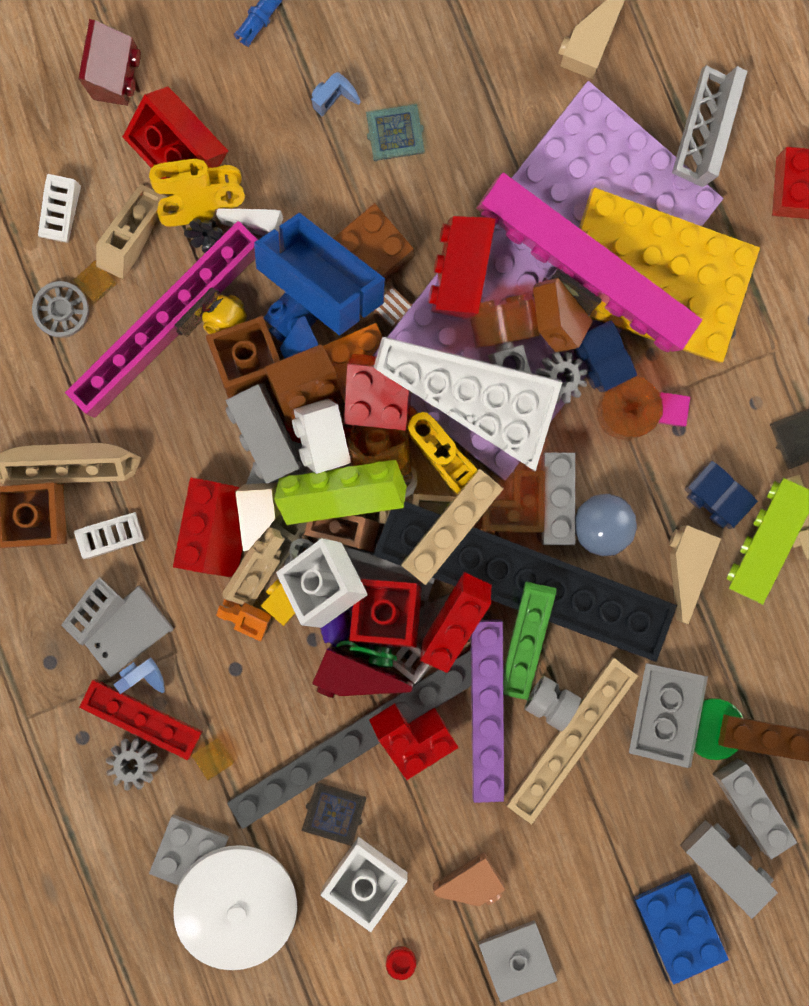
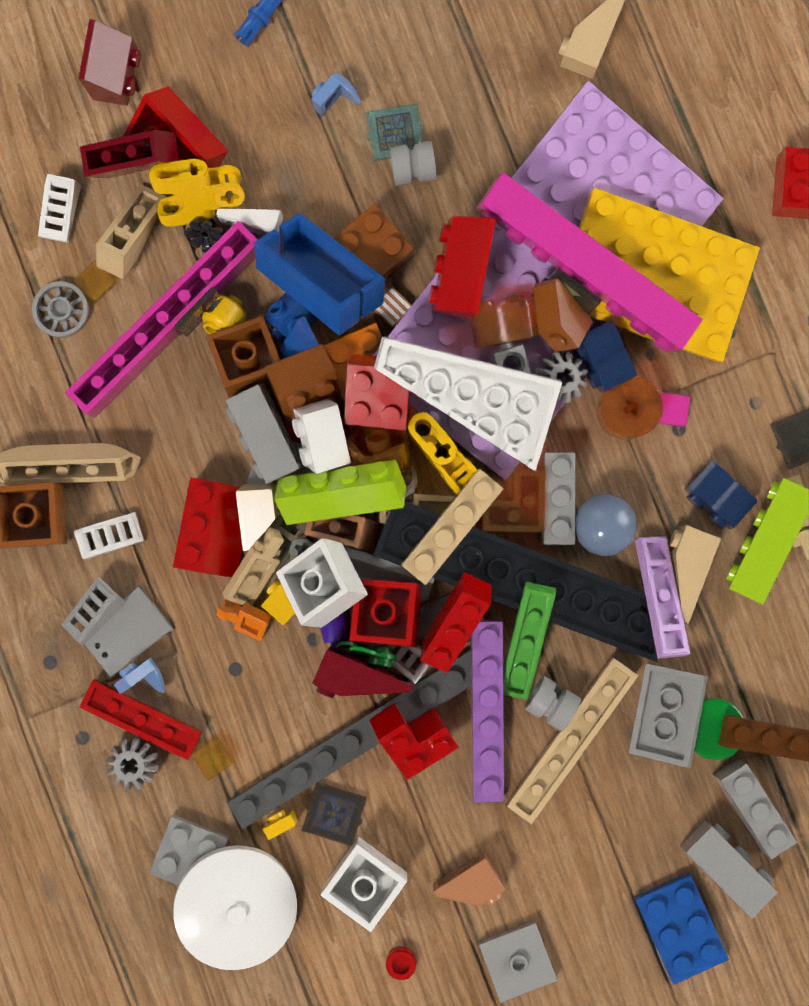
(129, 154): none -> dark red brick
(279, 823): none -> yellow plate
(413, 163): none -> light grey wheel
(662, 597): none -> lavender plate
(719, 128): light grey fence -> none

